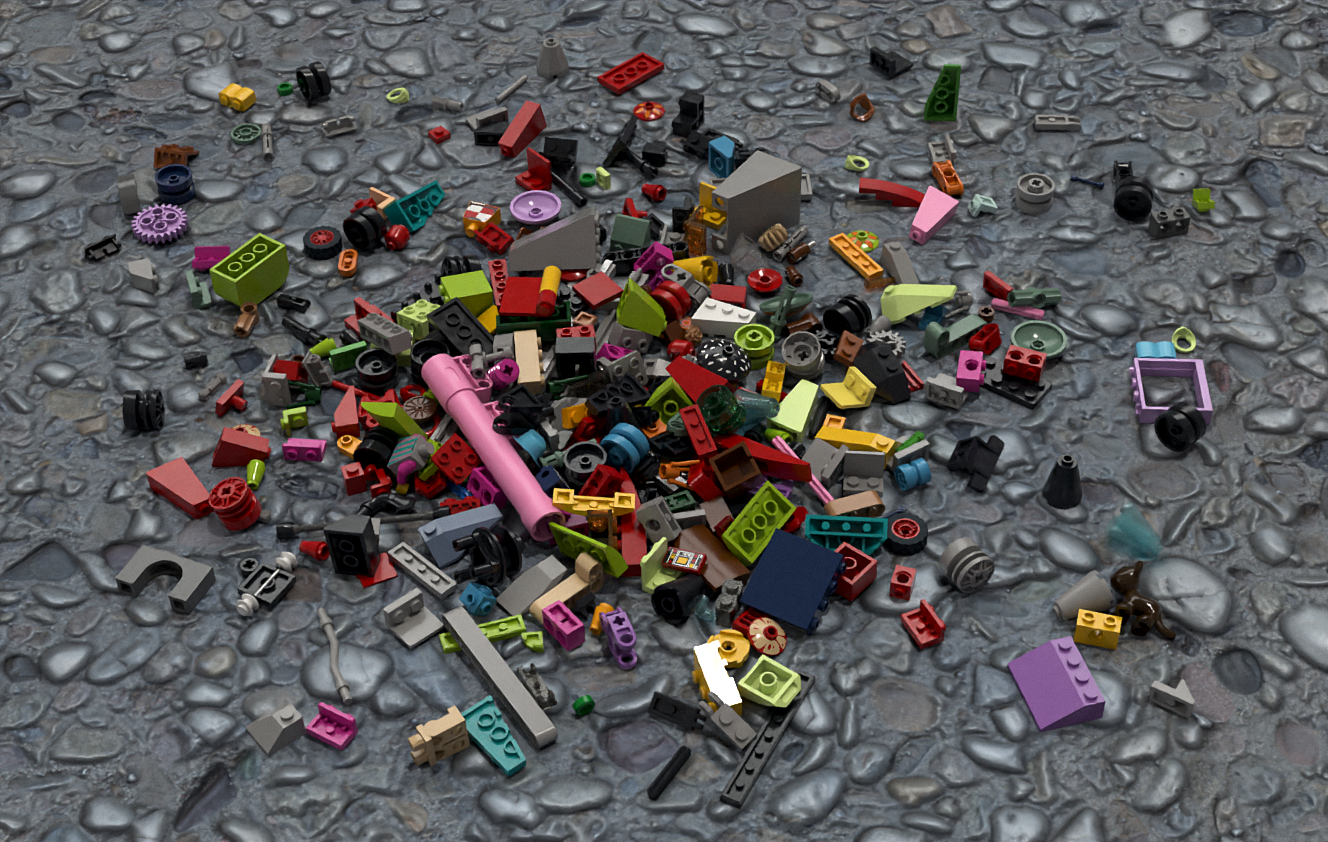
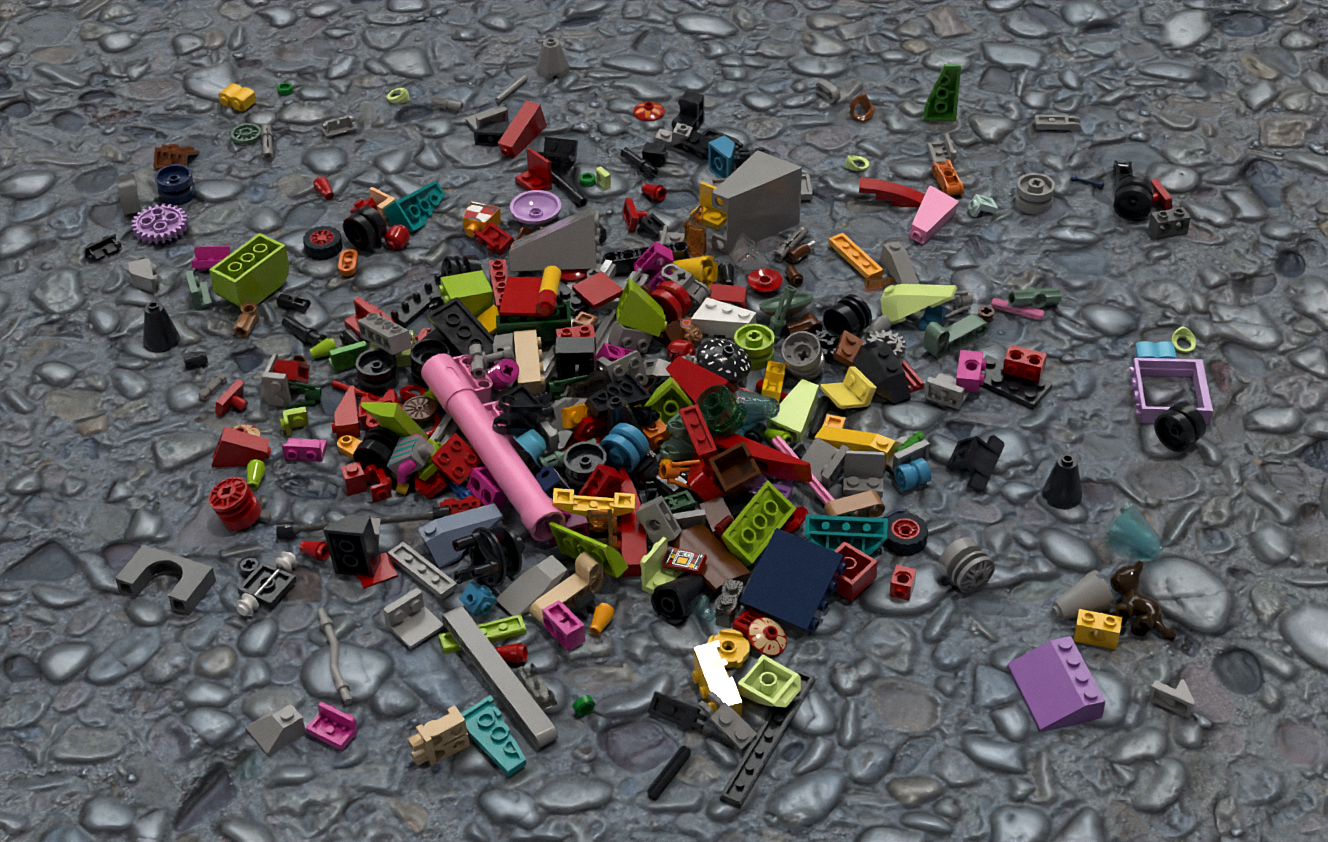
(143, 409): black wheel -> none
(159, 330): none -> black cone
(181, 487): slope -> none
(313, 81): black wheel -> none
(314, 366): light grey hinge -> none
(323, 187): none -> red cone
(388, 501): black piece -> none
(415, 317): yellowish green bracket -> none
(439, 134): red plate -> none
(513, 653): none -> red cone
(533, 640): lime tile -> none
(620, 636): medium lavender piece -> none
(622, 140): black wing -> none
(629, 233): sand green slope -> none
(630, 73): red plate -> none
(670, 445): black slope -> none
(680, 132): none -> light grey slope
(681, 214): black bracket -> none
(773, 237): tan gear -> none
(864, 240): lime dish -> none
(888, 63): black bracket -> none
(924, 625): red bracket -> none
(986, 339): red piece -> none
(996, 285): red tile -> none
(1040, 336): sand green dish -> none
(1161, 195): none -> red tile
(1201, 200): lime bracket -> none

